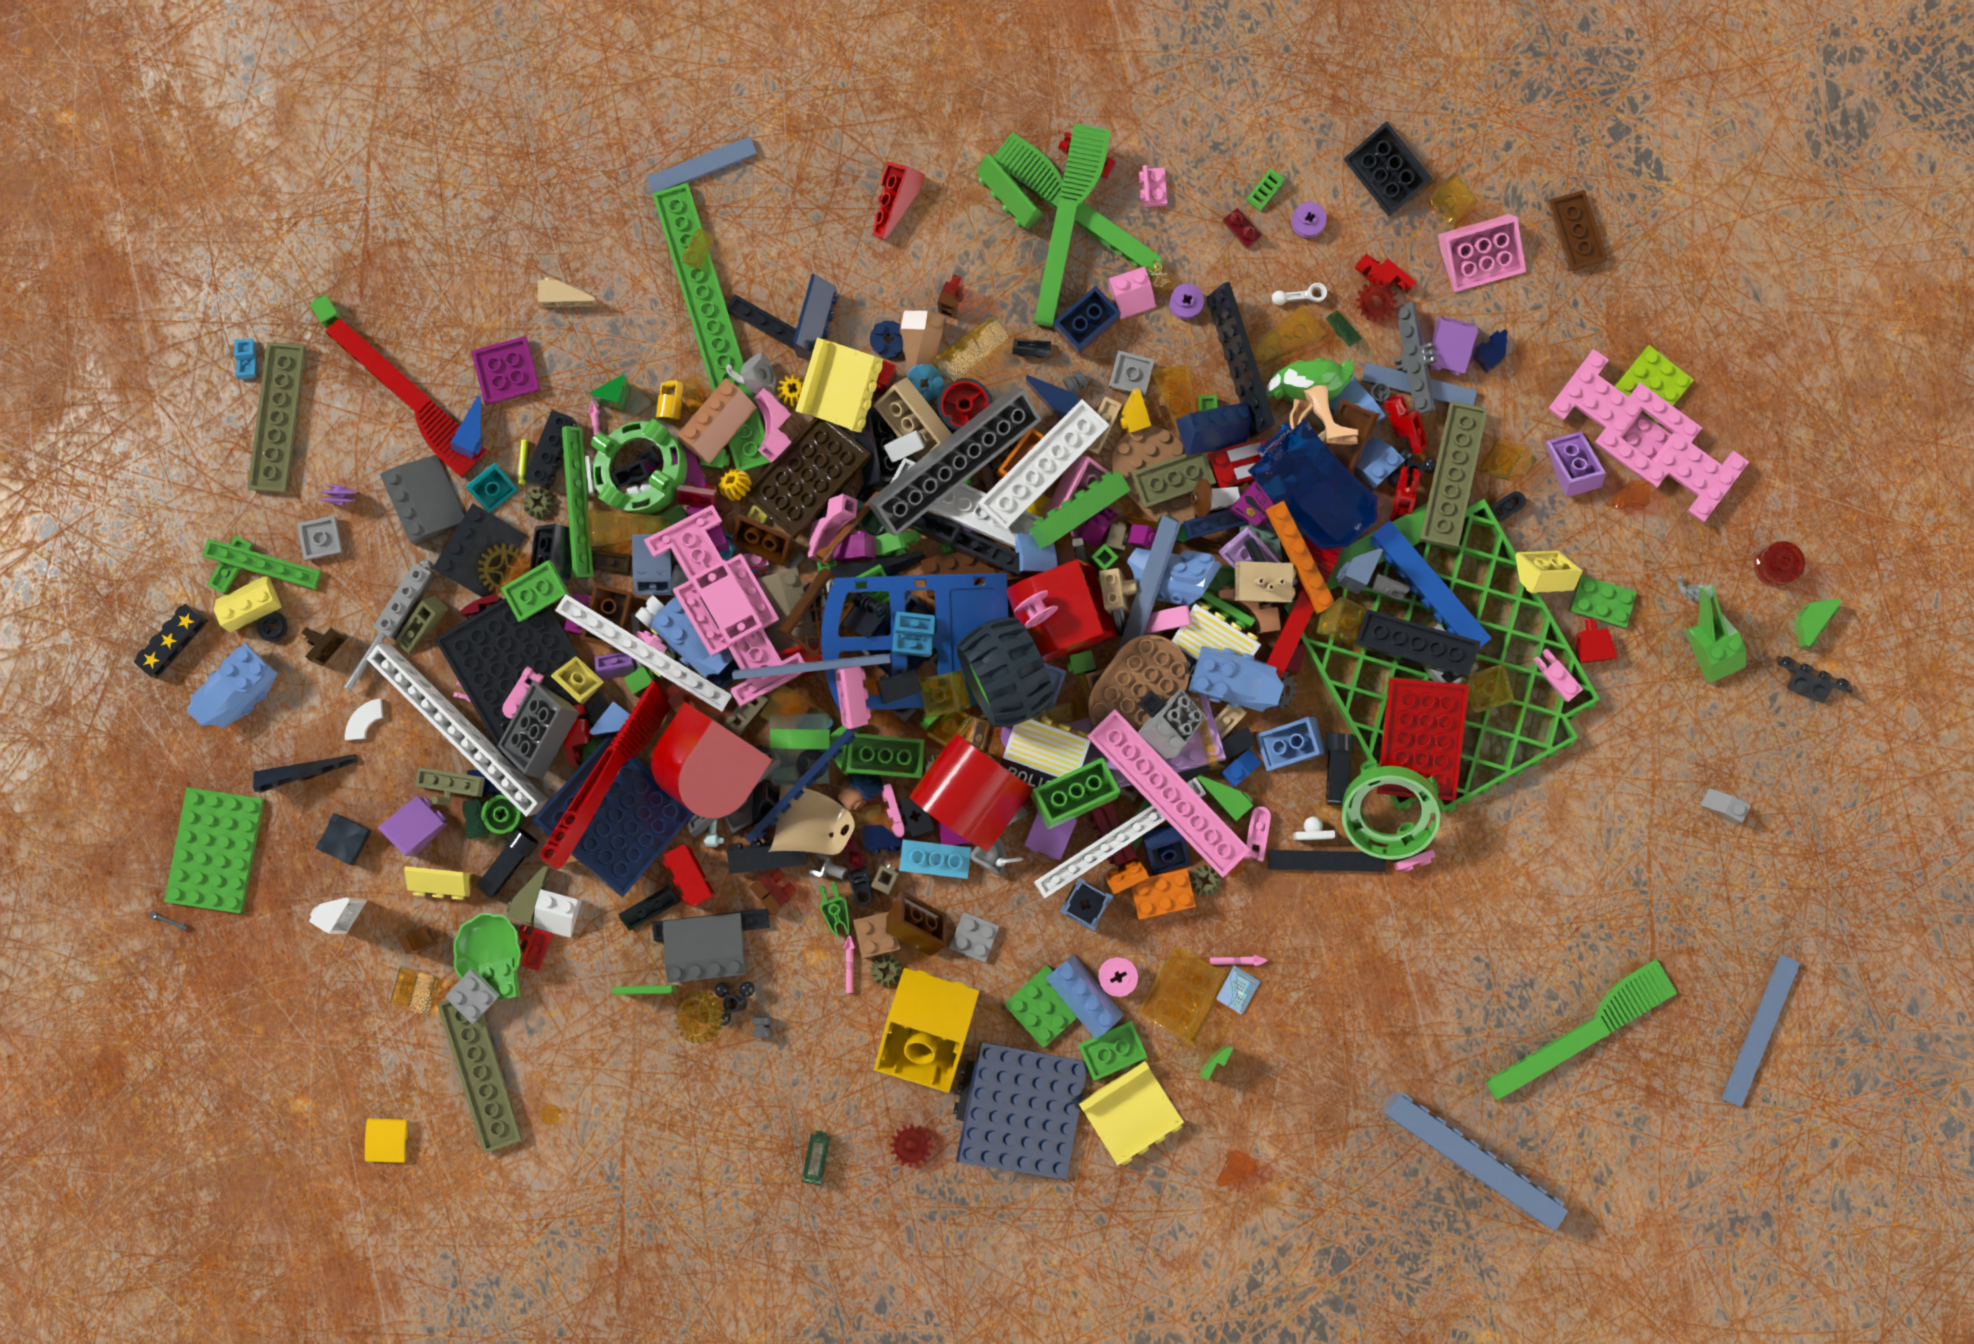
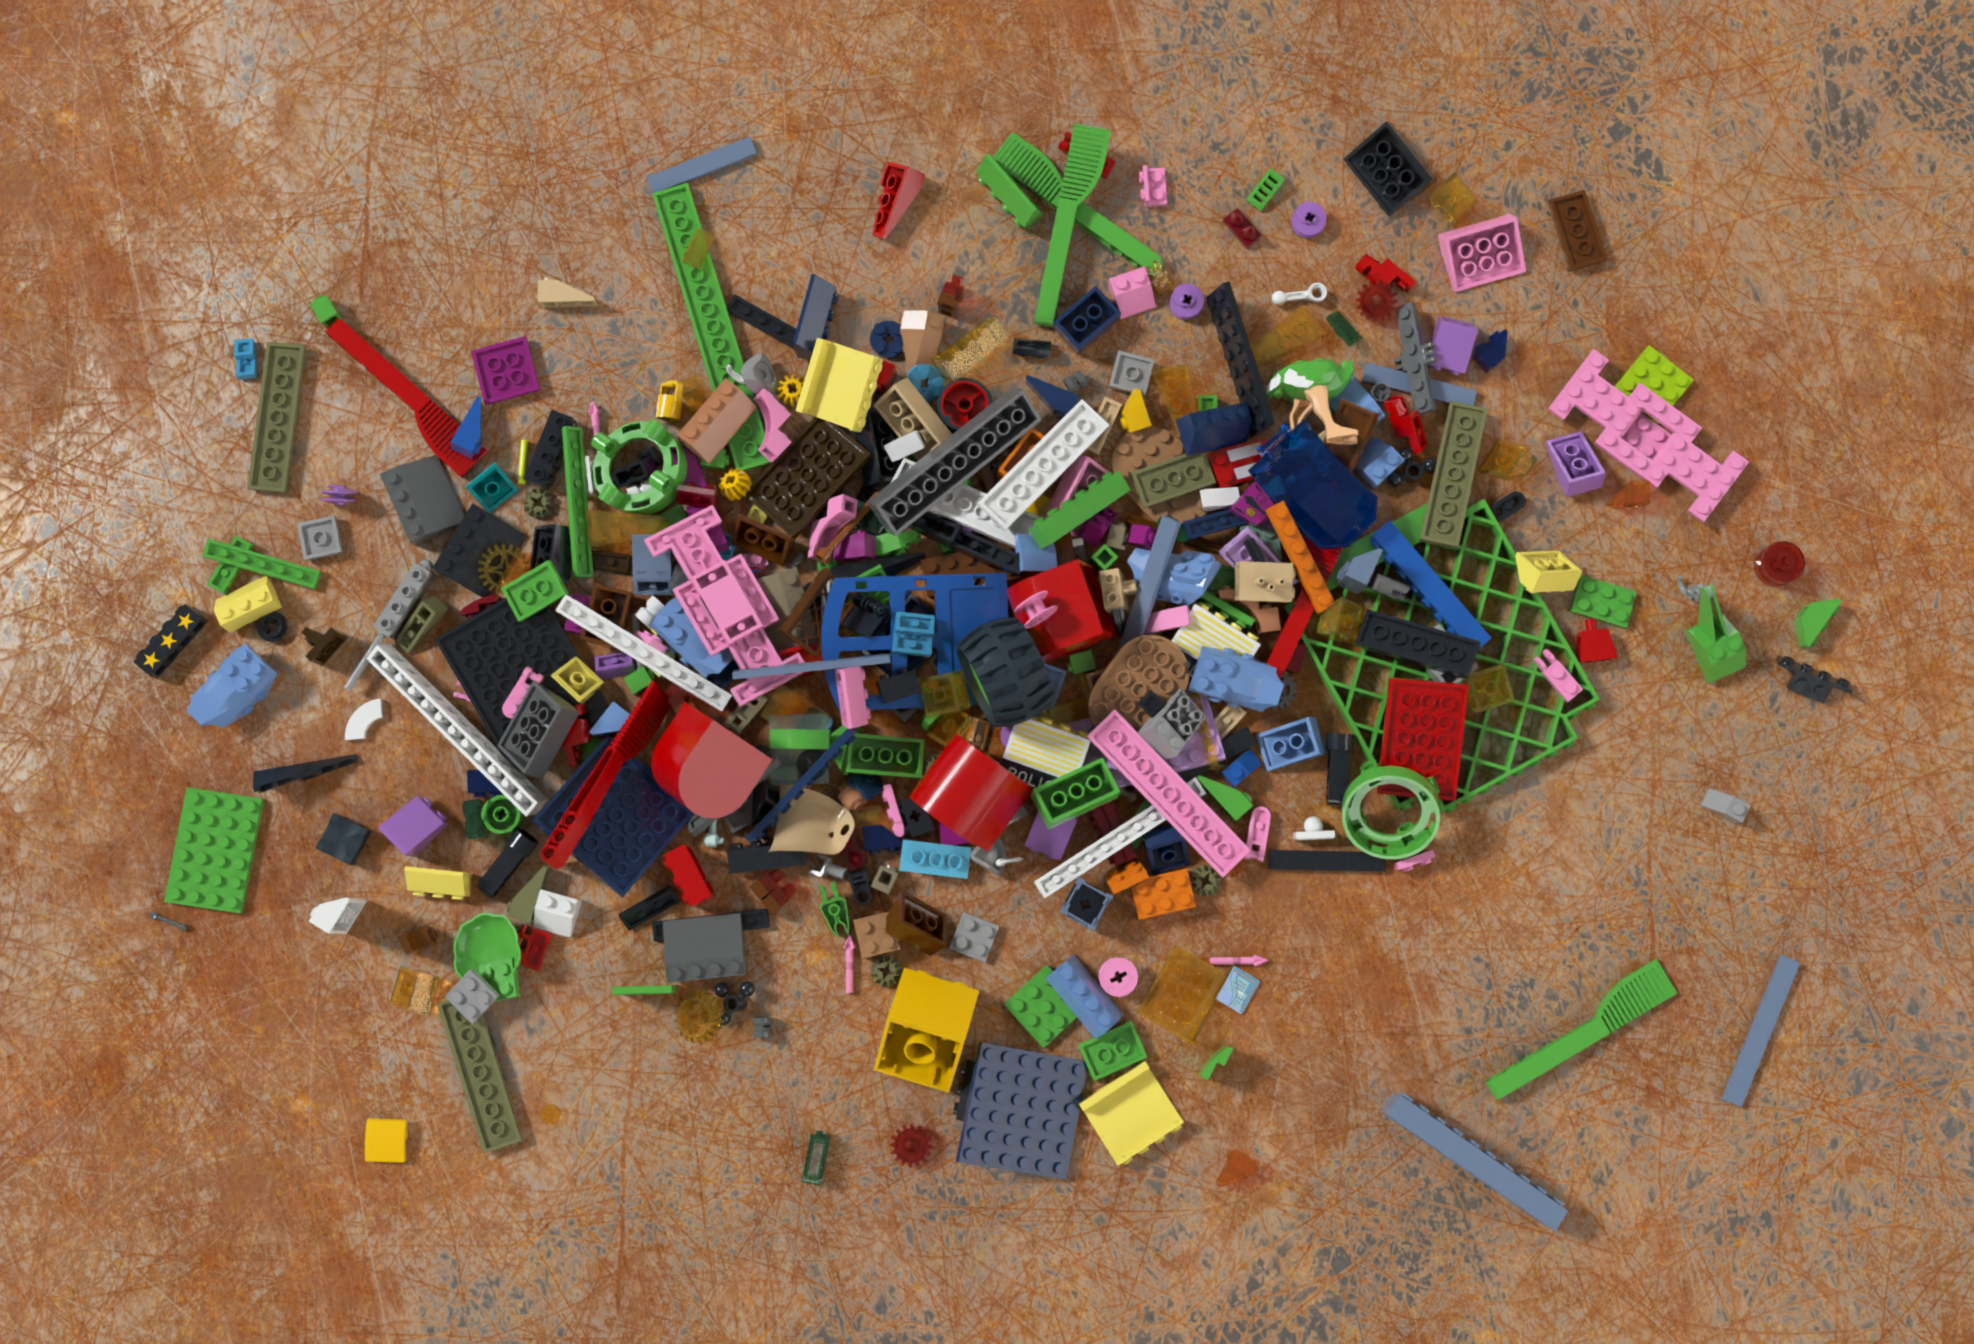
(449, 783): olive plate -> none
(613, 394): green slope -> none
(1202, 498): reddish brown dish -> none
(1404, 495): red plate -> none

